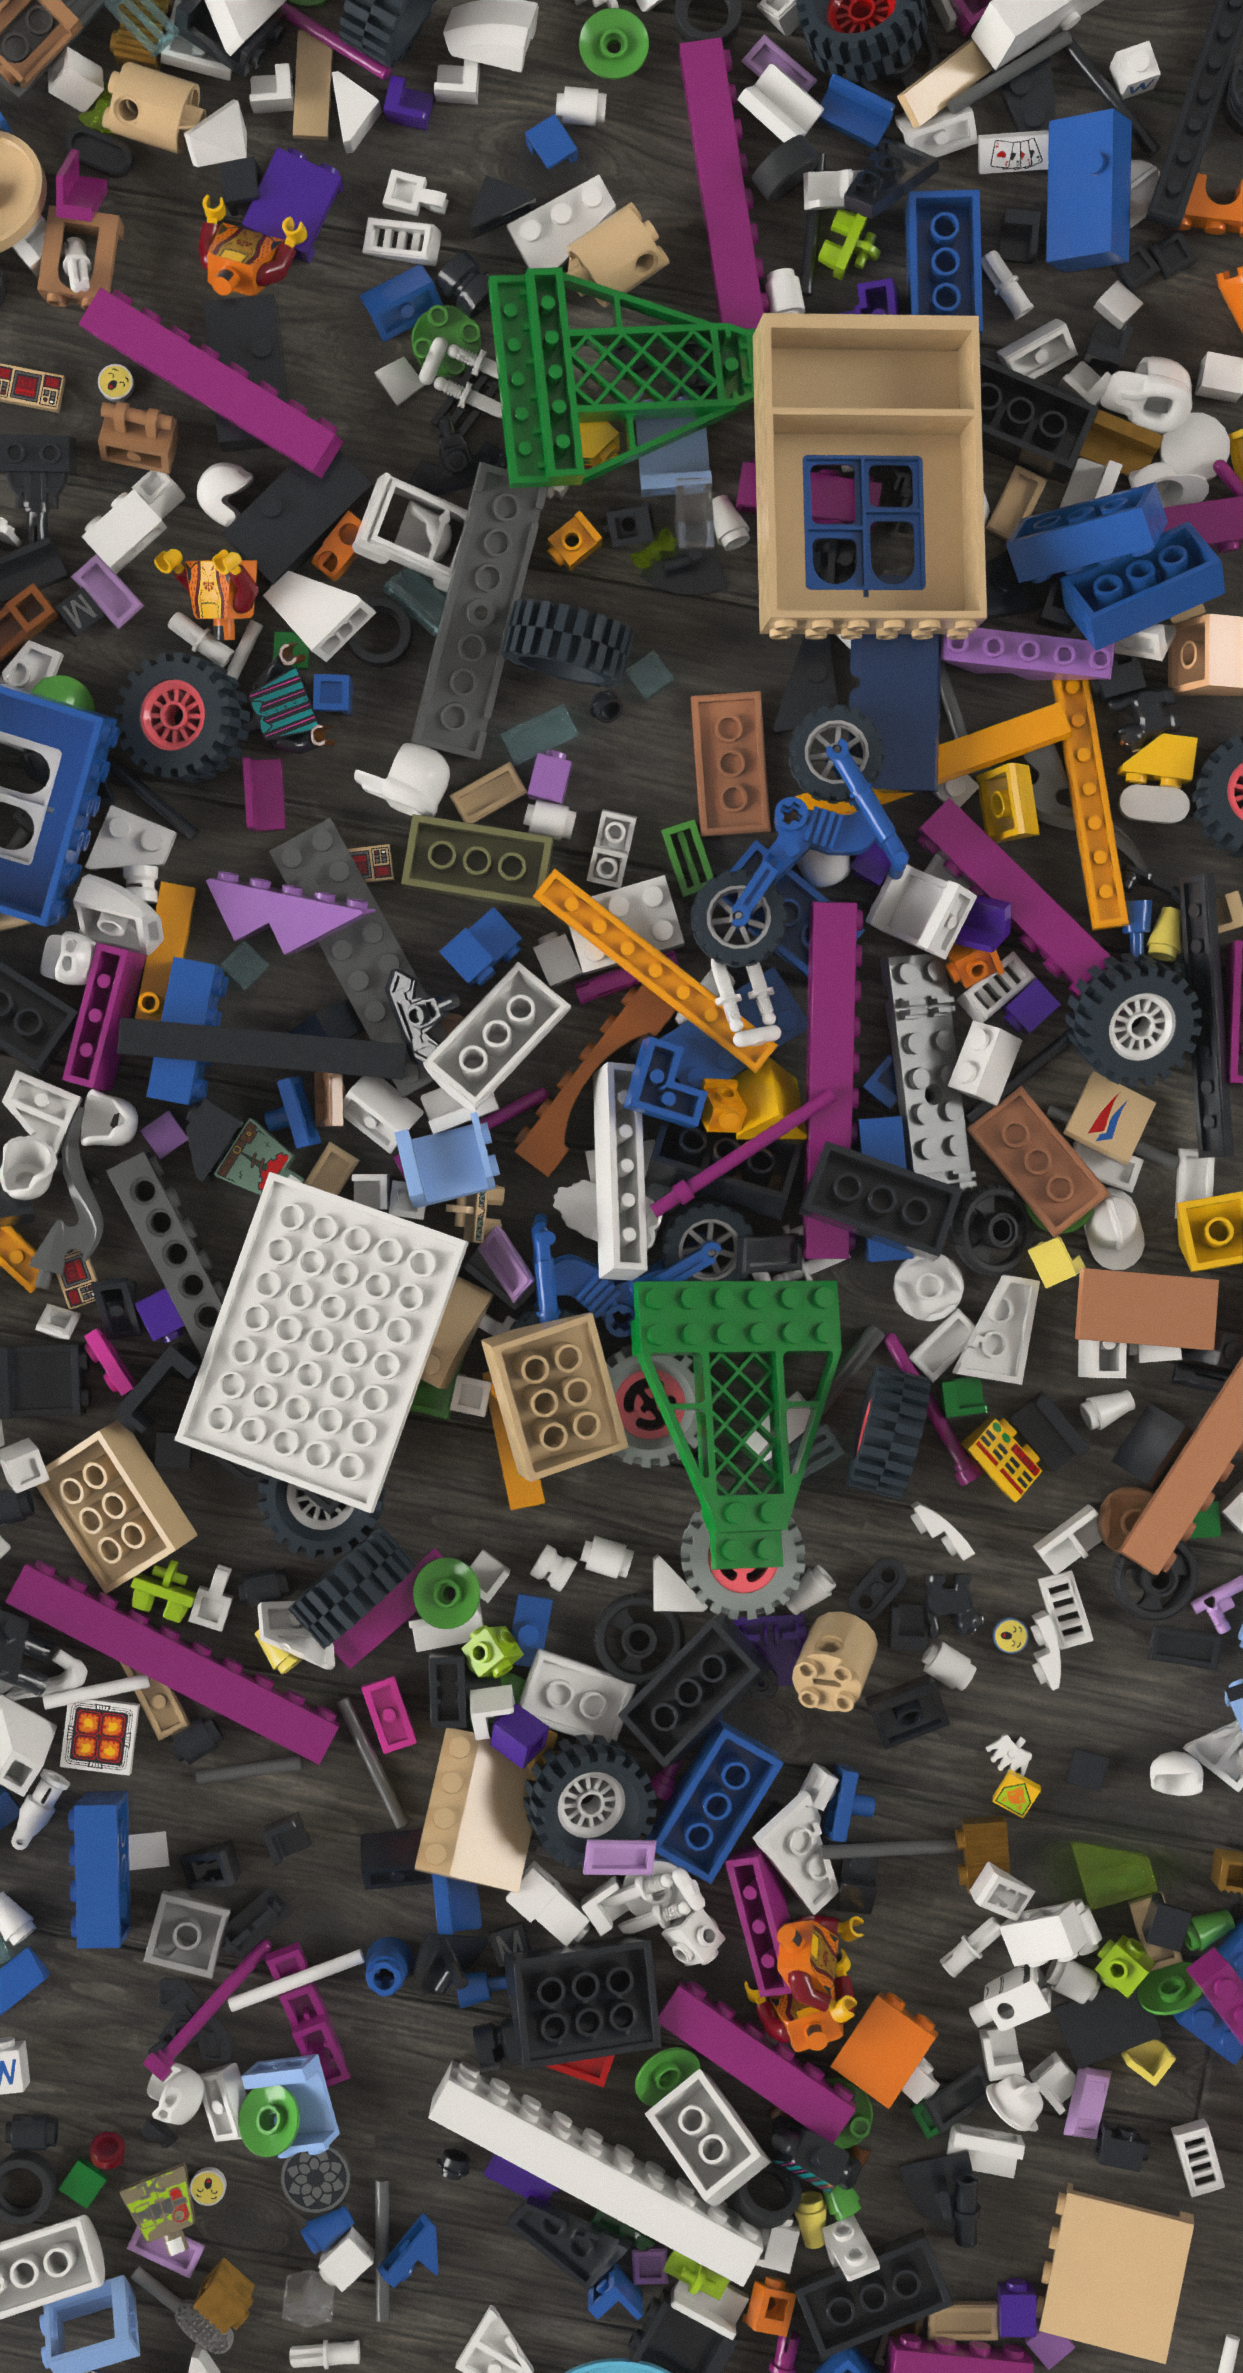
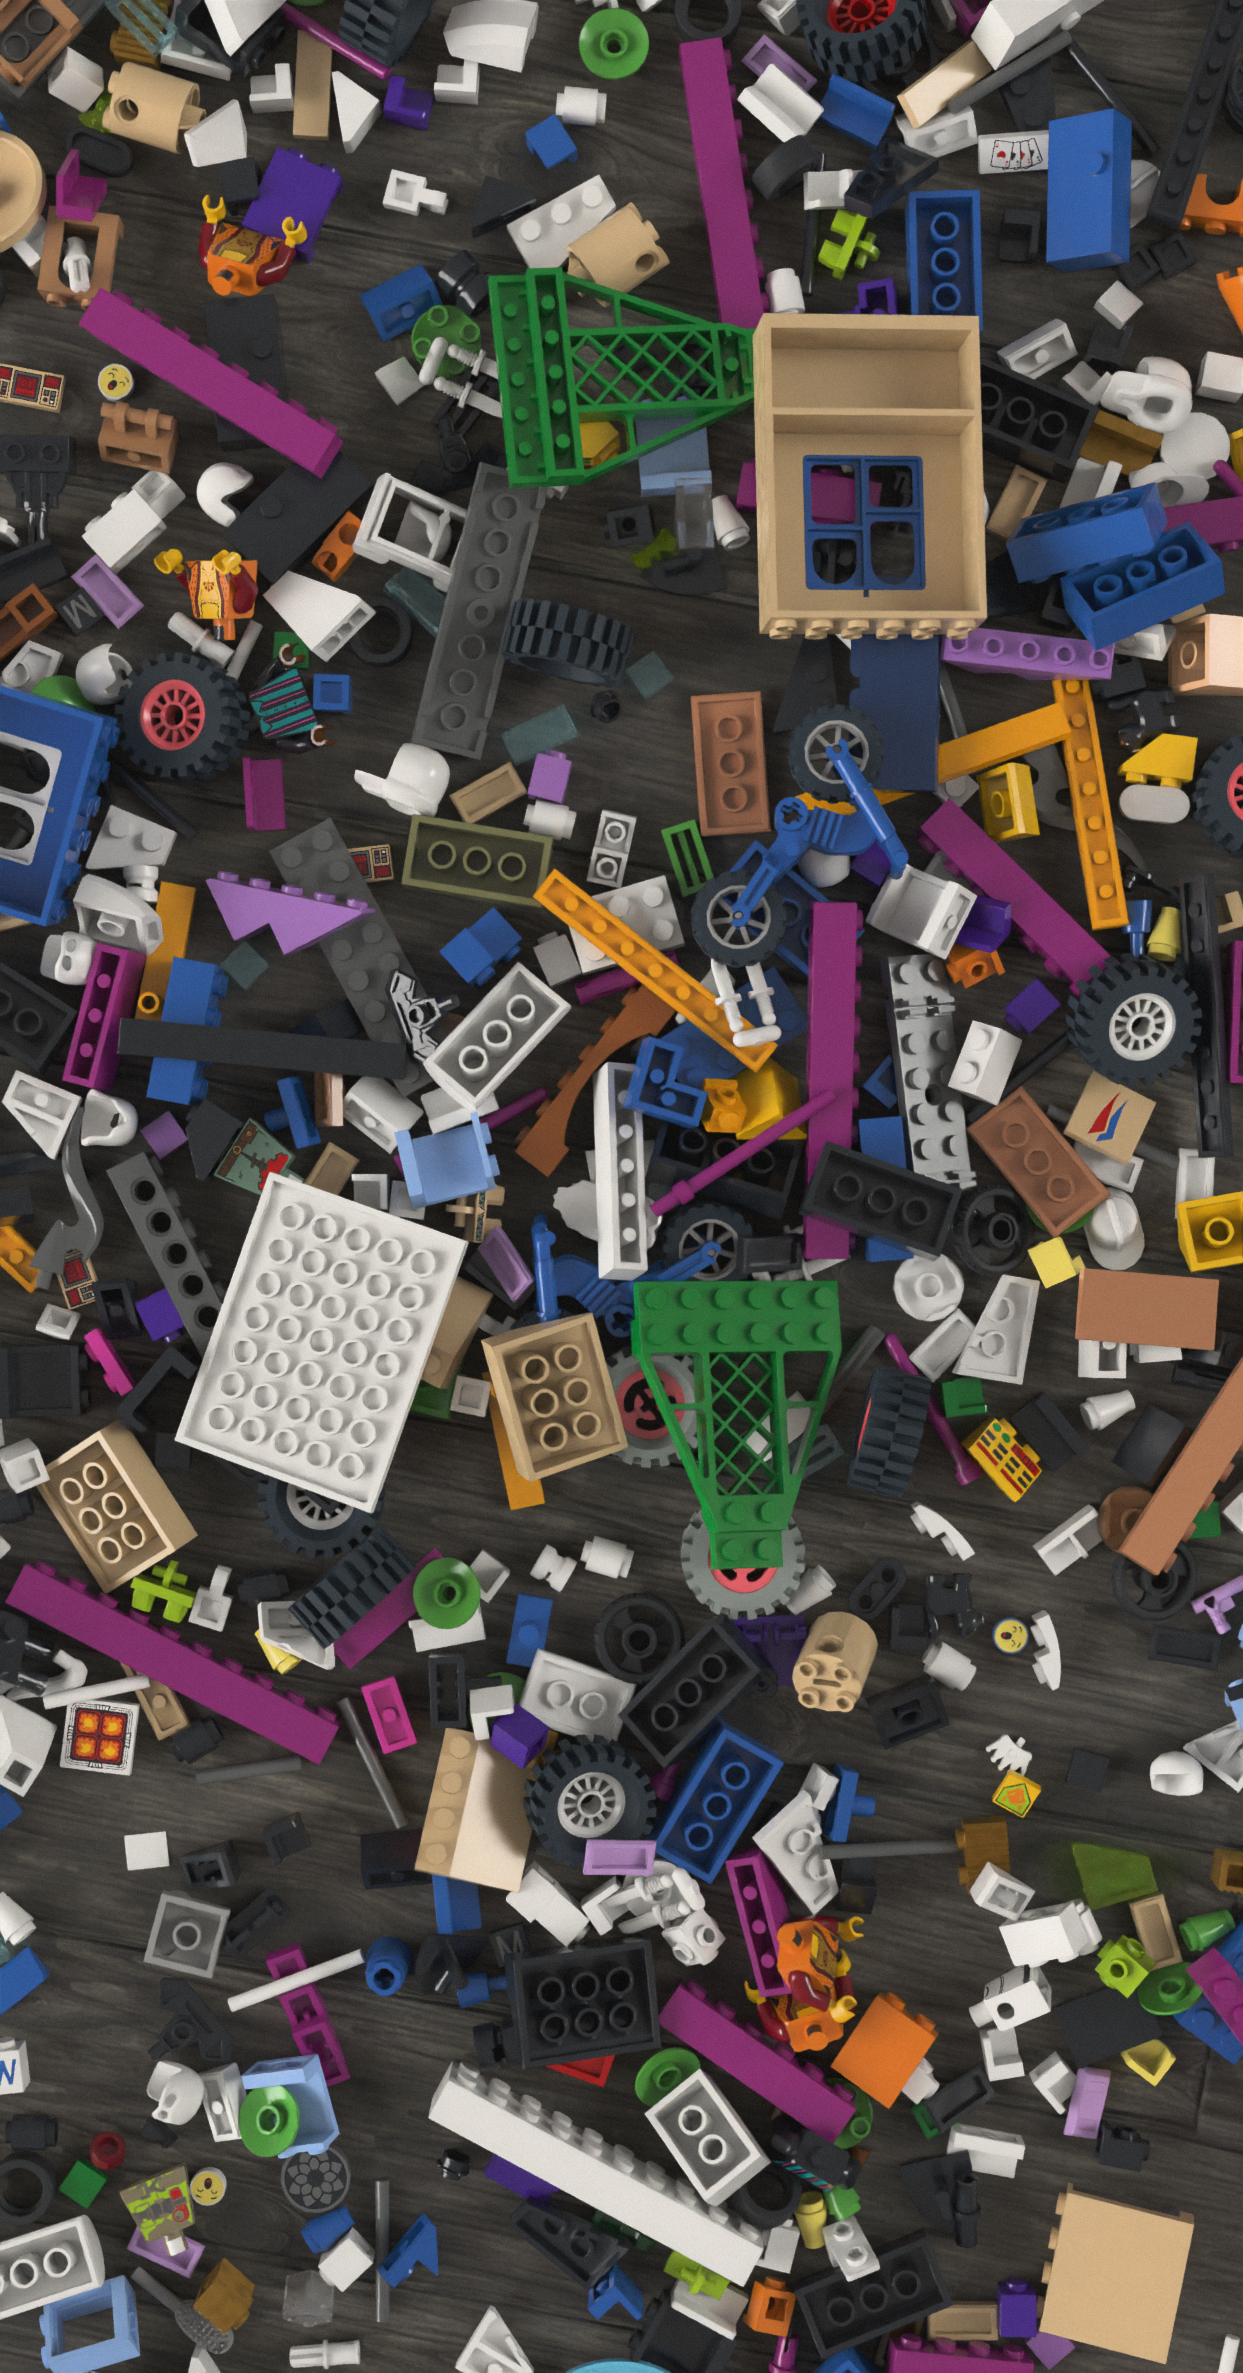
(27, 1167): white hair -> none
(37, 1809): white piece -> none
(100, 675): none -> white helmet
(101, 1869): blue brick -> none
(162, 2062): magenta piece -> none
(430, 248): white slope -> none
(491, 1651): lime brick -> none
(588, 542): light orange brick -> none
(649, 2265): medium lavender tile -> none
(671, 1591): white slope -> none
(971, 1947): white axle -> none
(976, 1009): white slope -> none
(1006, 284): white axle -> none
(1016, 2102): white piece -> none
(1072, 1639): white slope -> none
(1073, 1980): white brick -> none
(1134, 70): white brick -> none
(1165, 1924): black panel -> none
(1189, 2132): white slope -> none

